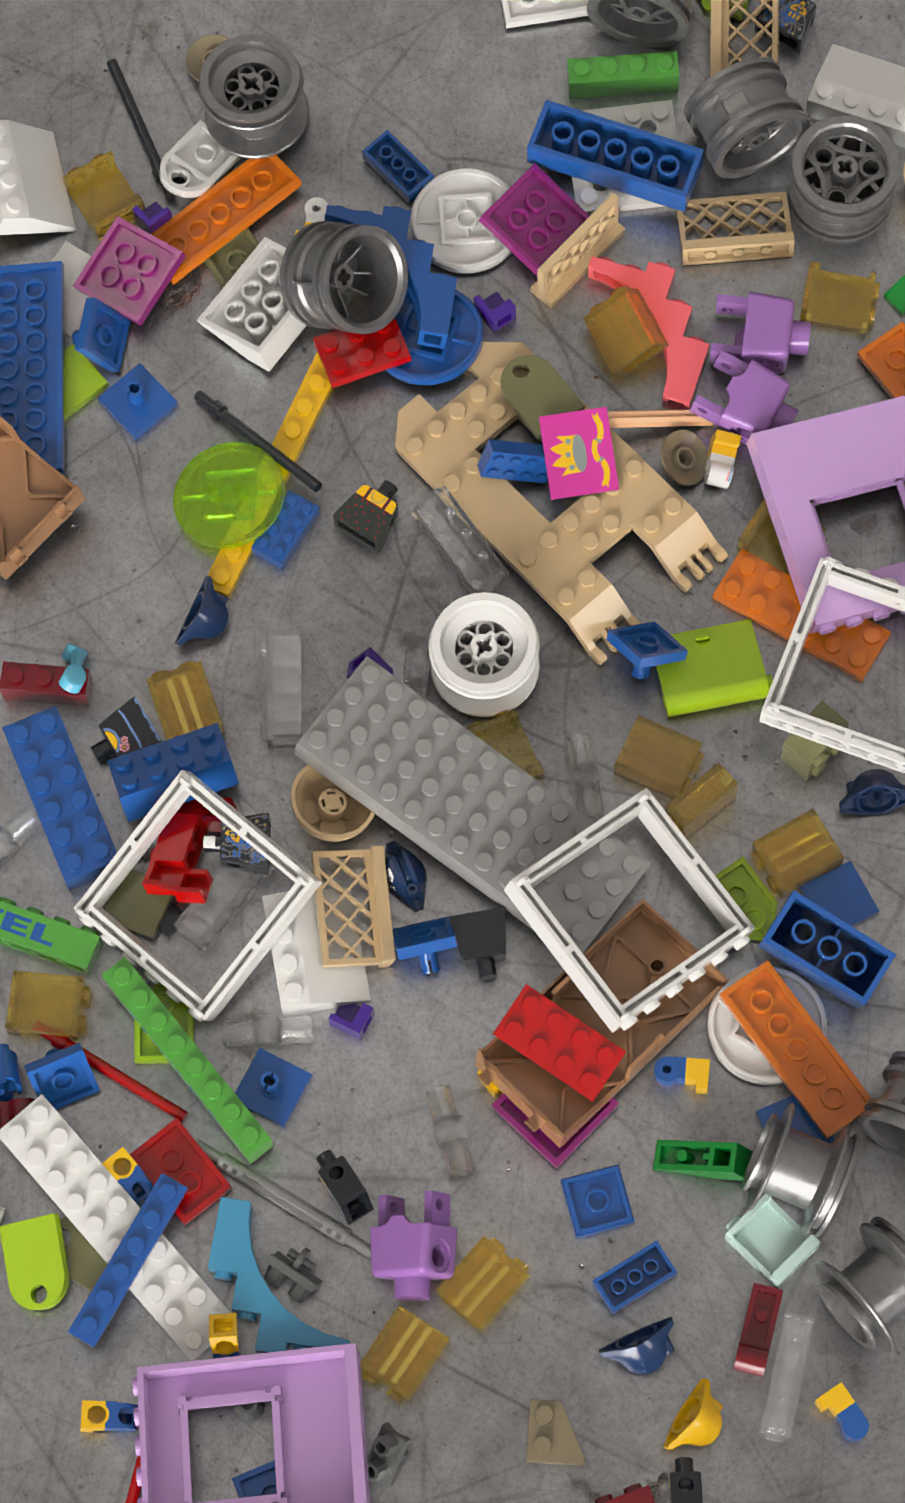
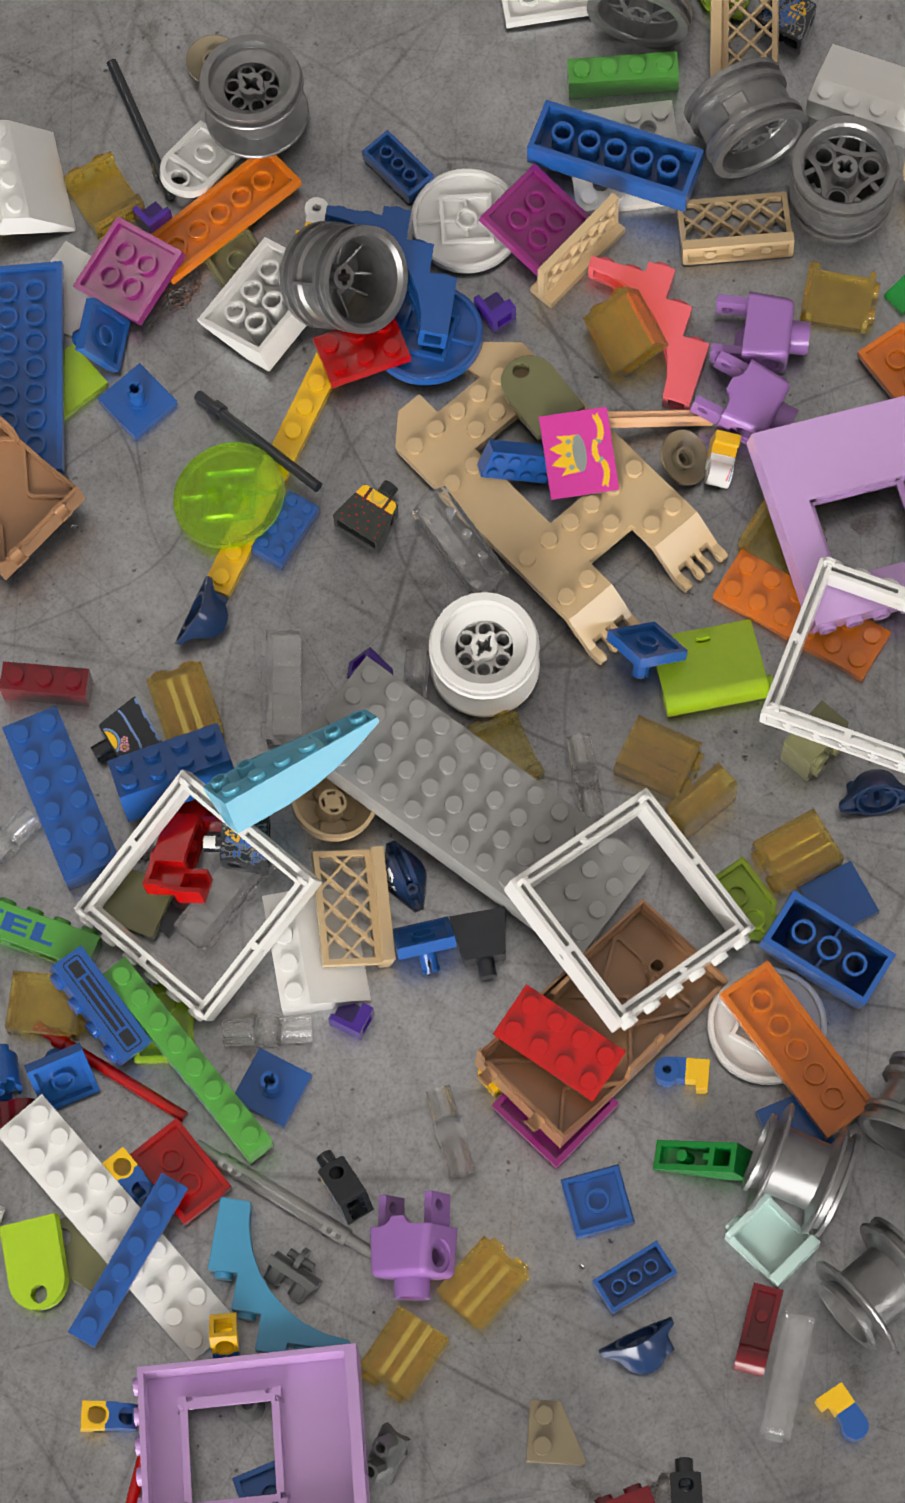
(74, 674): medium azure bar -> none
(100, 1006): none -> blue brick
(286, 772): none -> medium azure wedge
(697, 1420): yellow hat -> none

